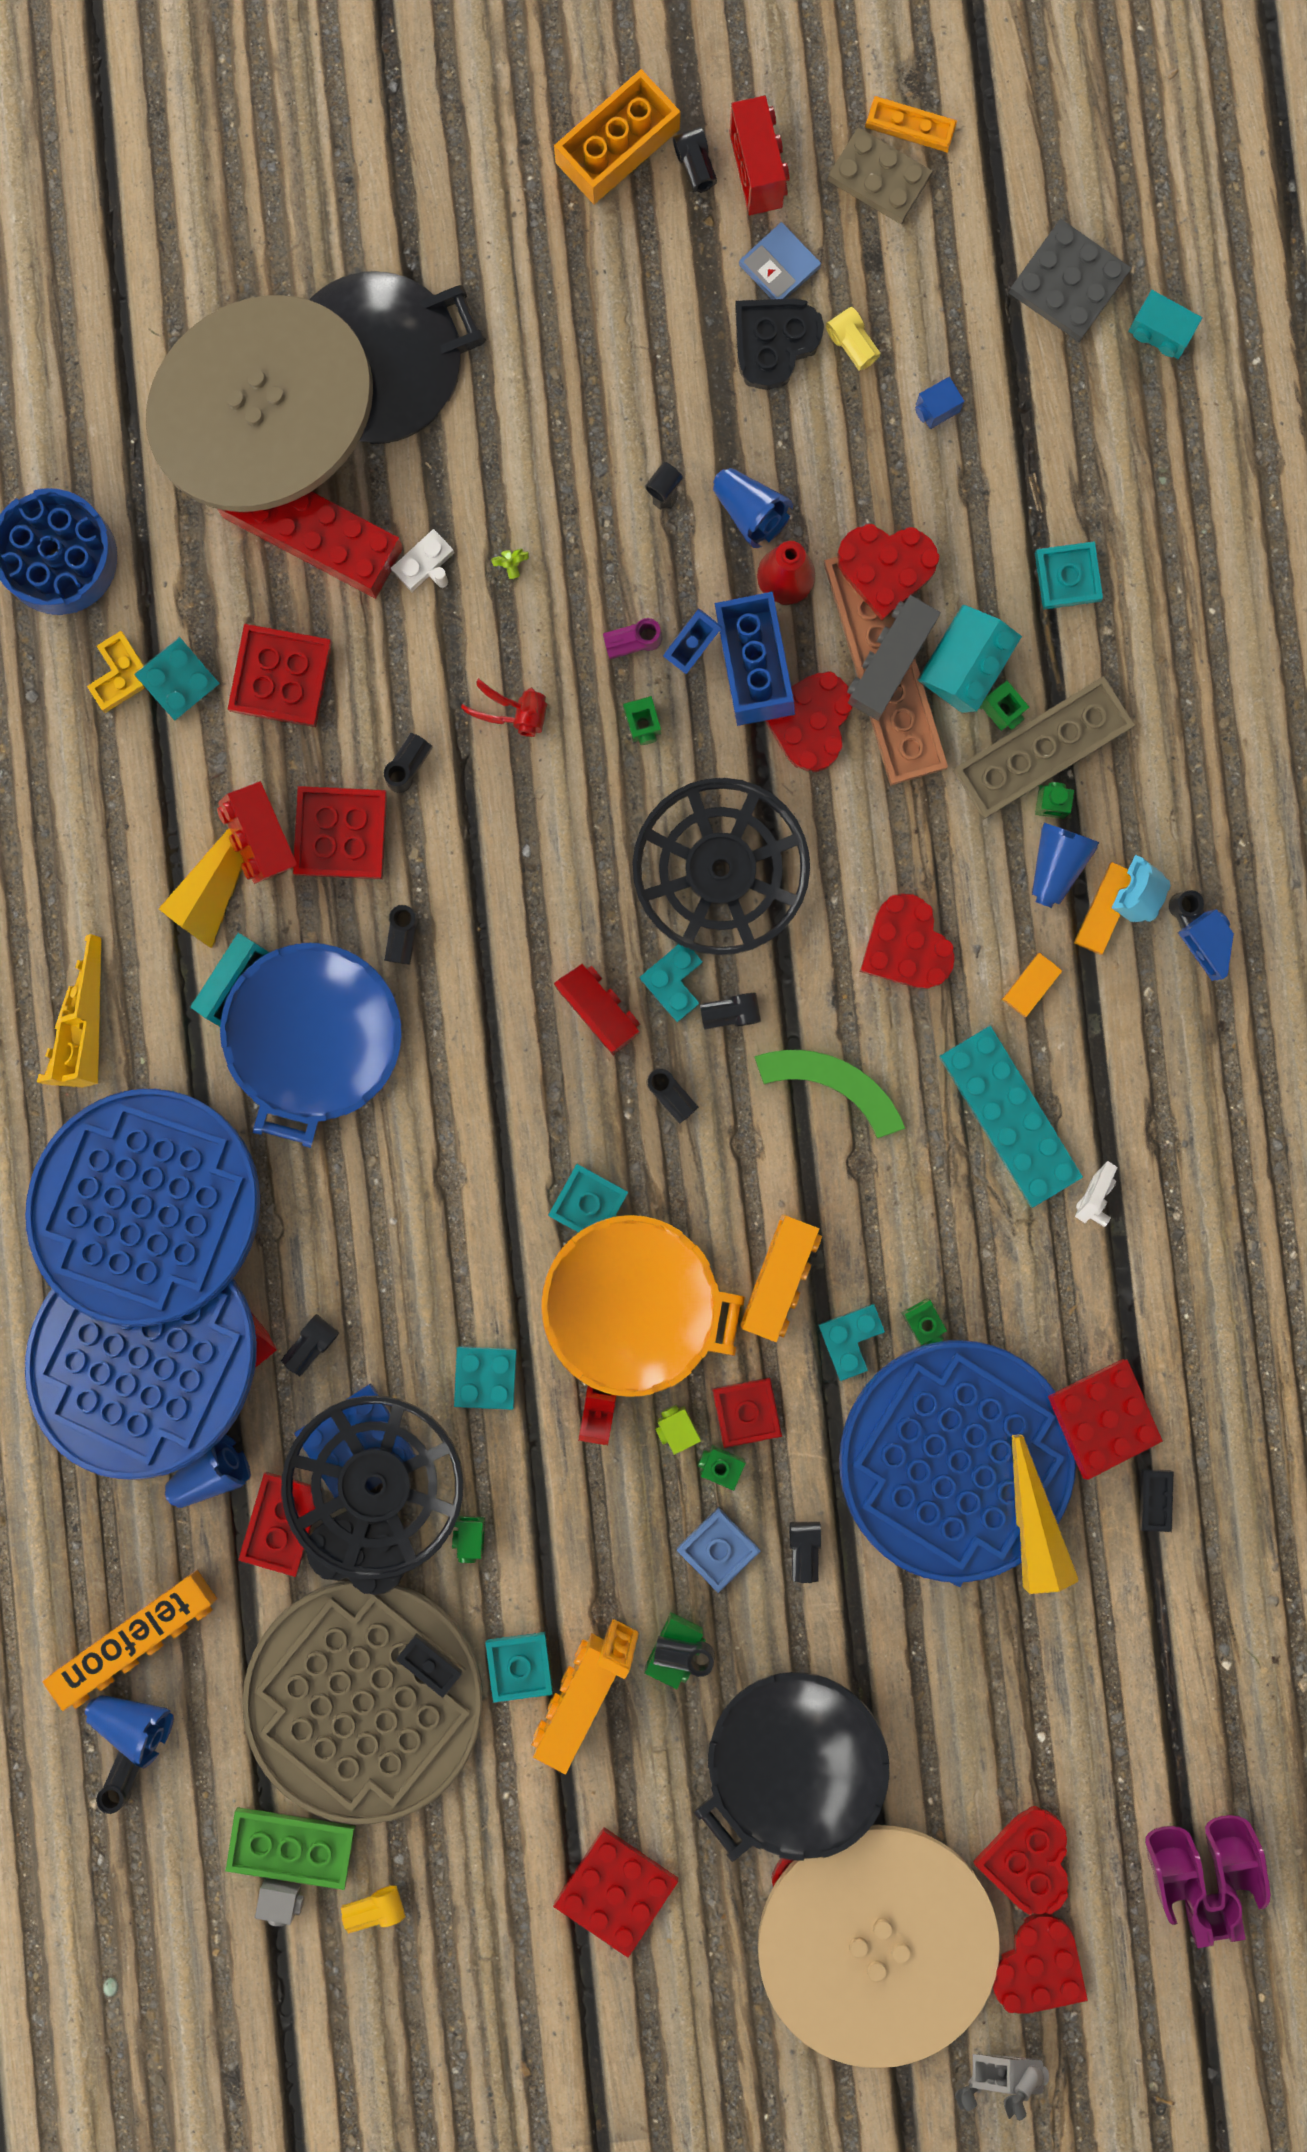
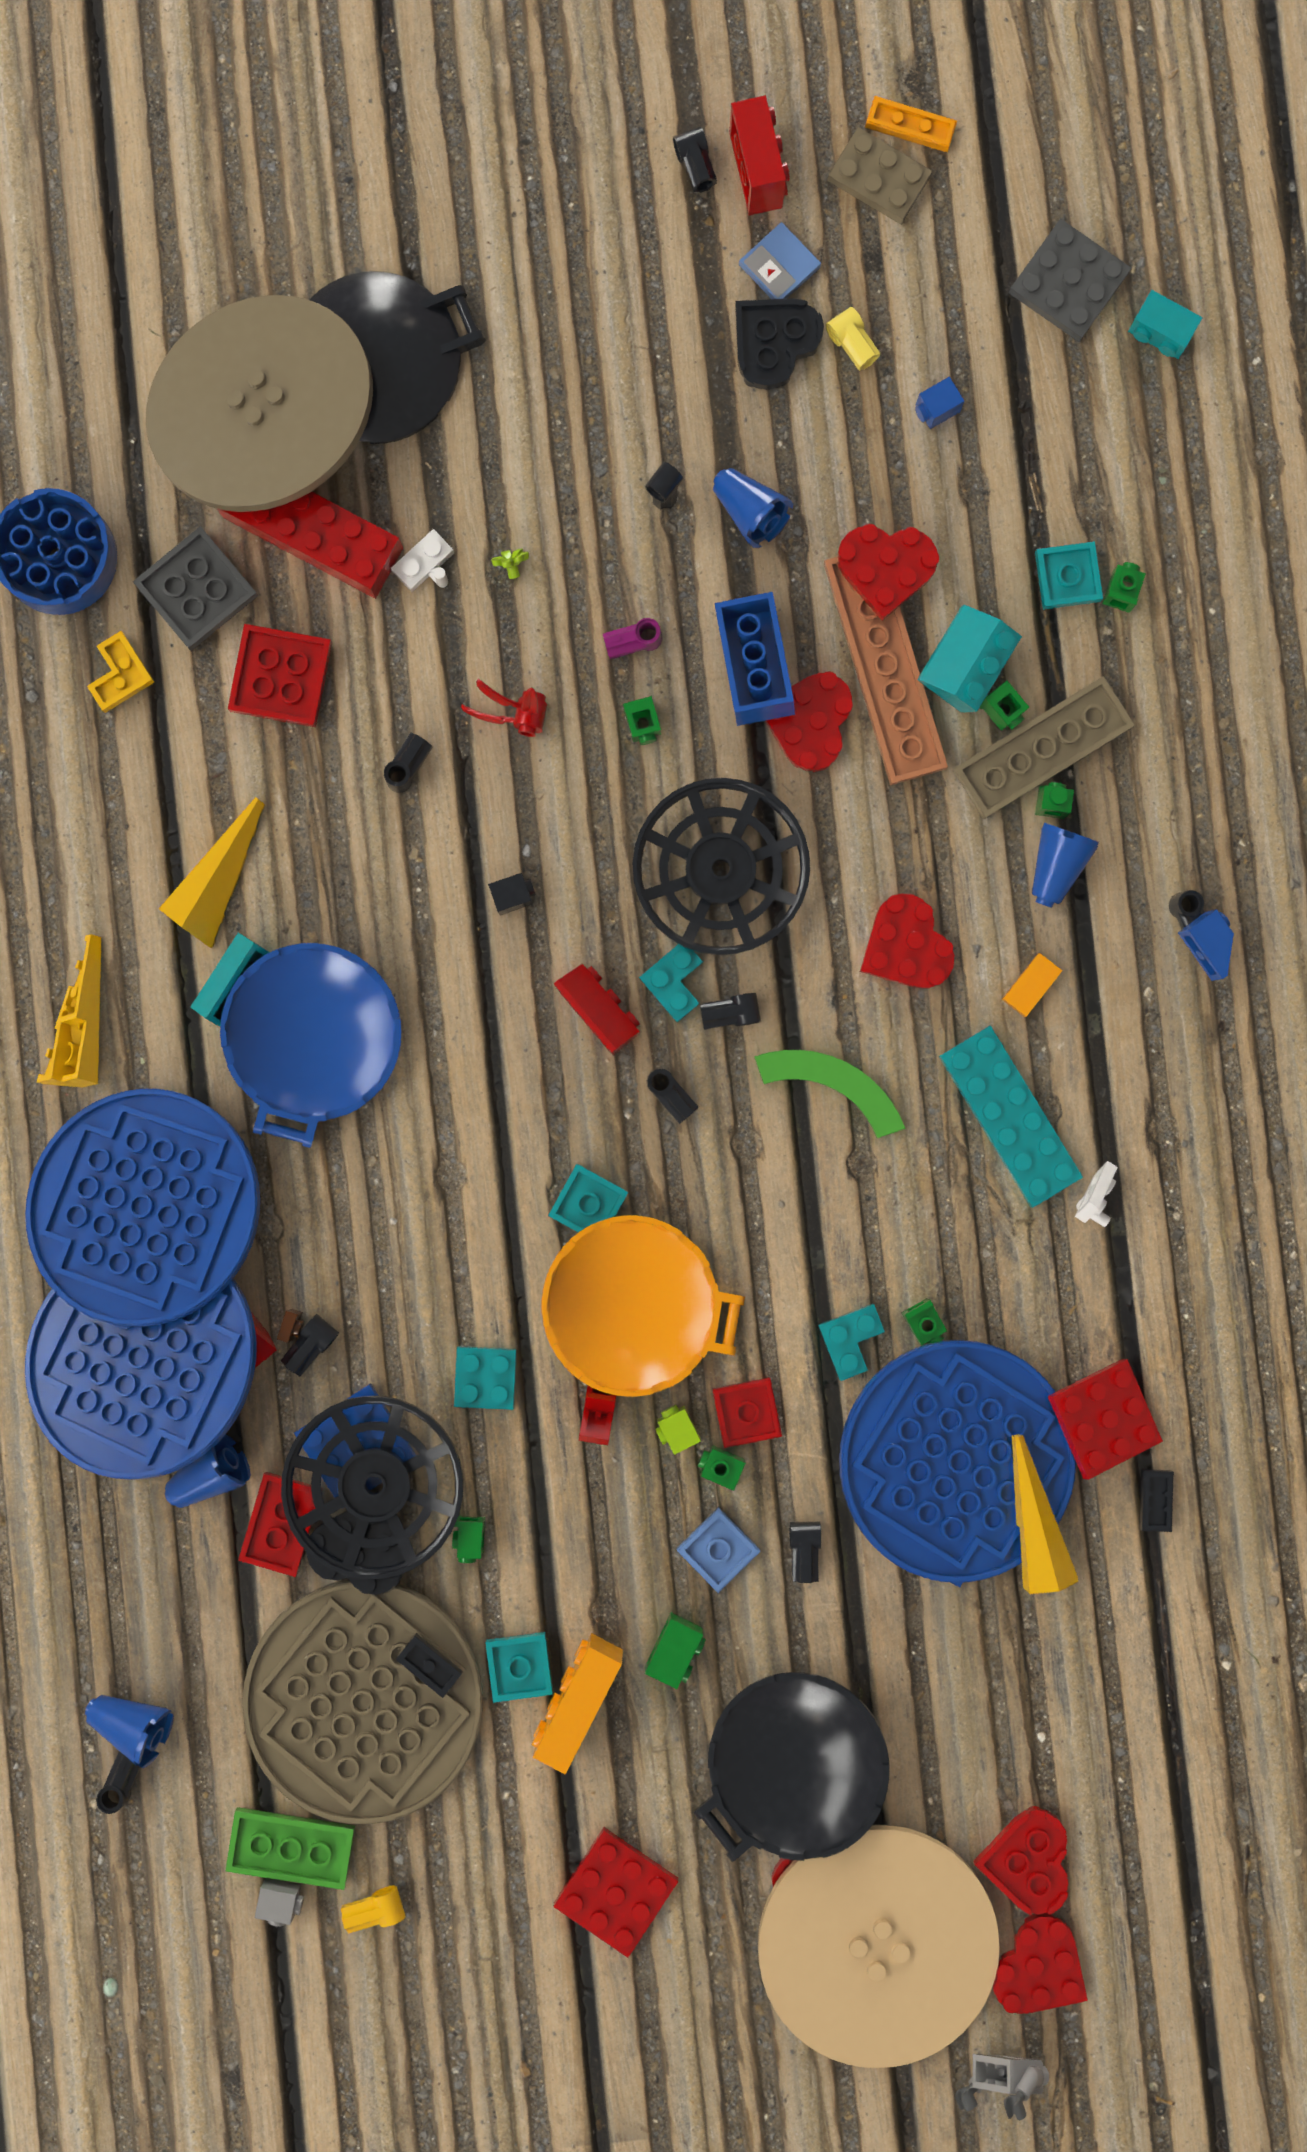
(129, 1640): light orange brick -> none
(176, 678): teal plate -> none
(195, 588): none -> dark grey plate
(256, 833): red brick -> none
(290, 1326): none -> reddish brown plate
(340, 832): red plate -> none
(401, 939): black piece -> none
(512, 893): none -> black brick
(617, 136): light orange brick -> none
(618, 1649): light orange tile -> none
(679, 1655): black piece -> none
(692, 641): blue slope -> none
(779, 1278): light orange brick -> none
(786, 573): red cone -> none
(893, 658): dark grey brick -> none
(1101, 917): light orange tile -> none
(1117, 593): none -> green brick
(1144, 894): medium azure cylinder -> none
(1237, 1864): magenta piece -> none

